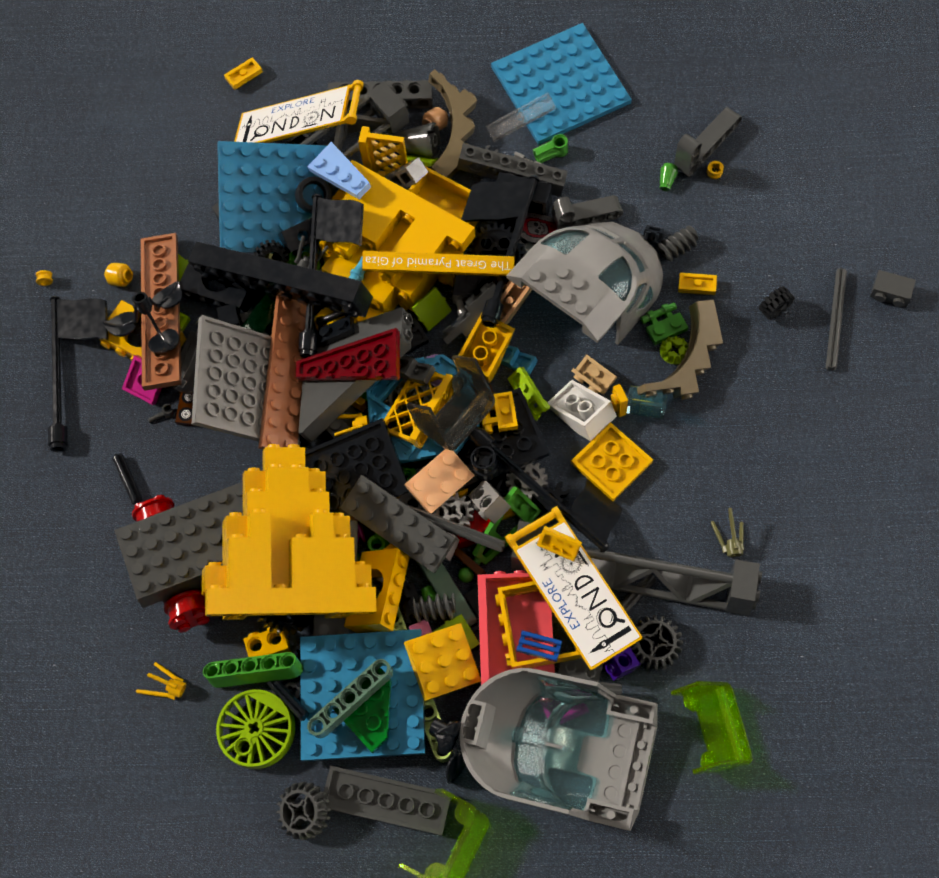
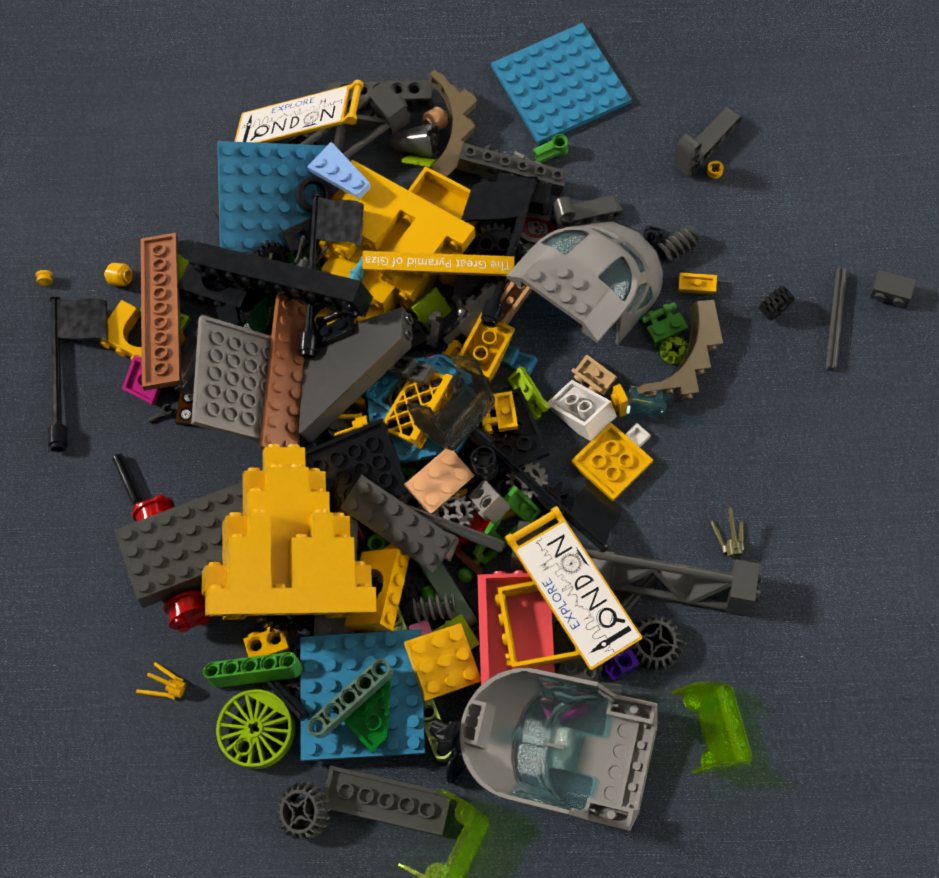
(125, 322): black plant -> none
(243, 73): yellow plate -> none
(364, 359): dark red wing -> none
(371, 156): yellow fence -> none
(408, 174): flat silver arch -> none
(436, 325): none -> dark grey plate
(453, 349): none -> yellow tile
(521, 117): clear tile -> none
(524, 634): blue tile -> none
(559, 543): yellow plate -> none
(638, 435): none -> white tile
(667, 176): bright green cone -> none

